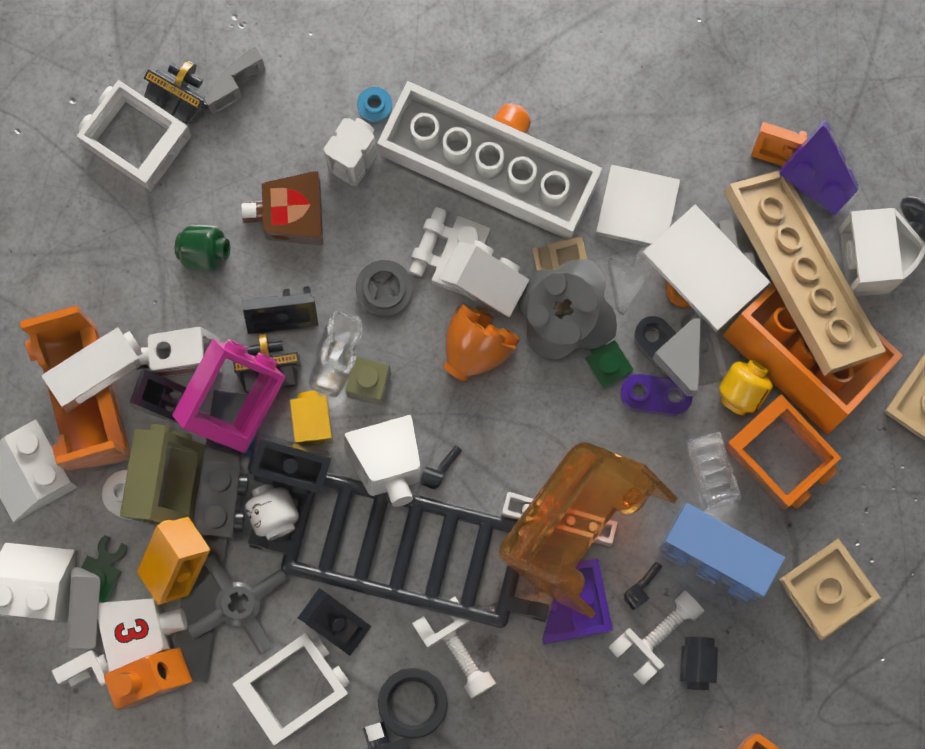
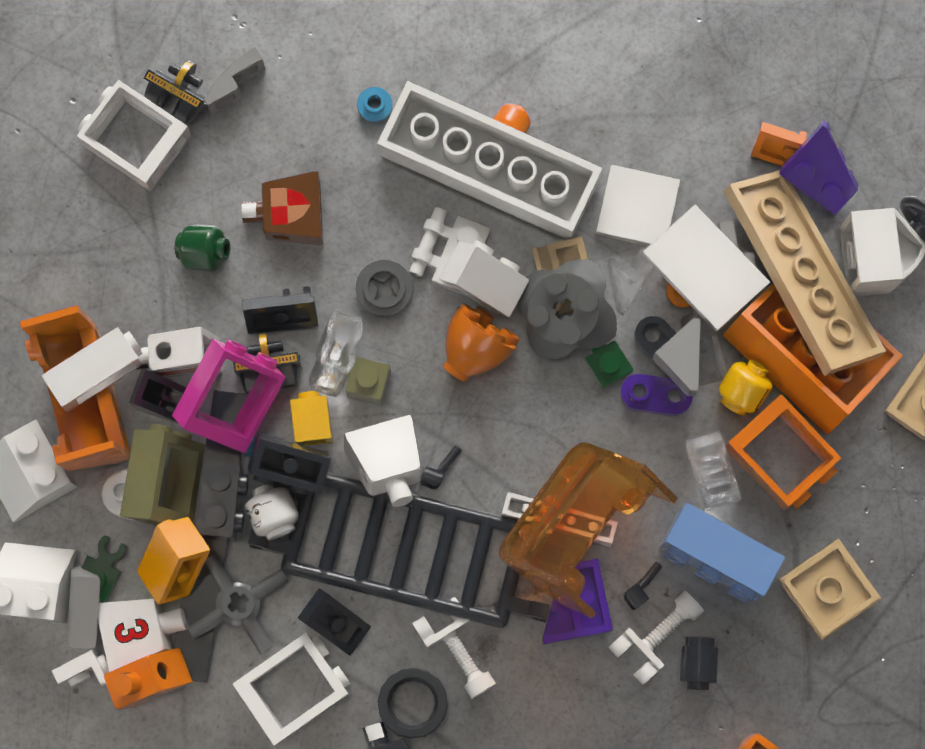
(351, 150): white brick -> none

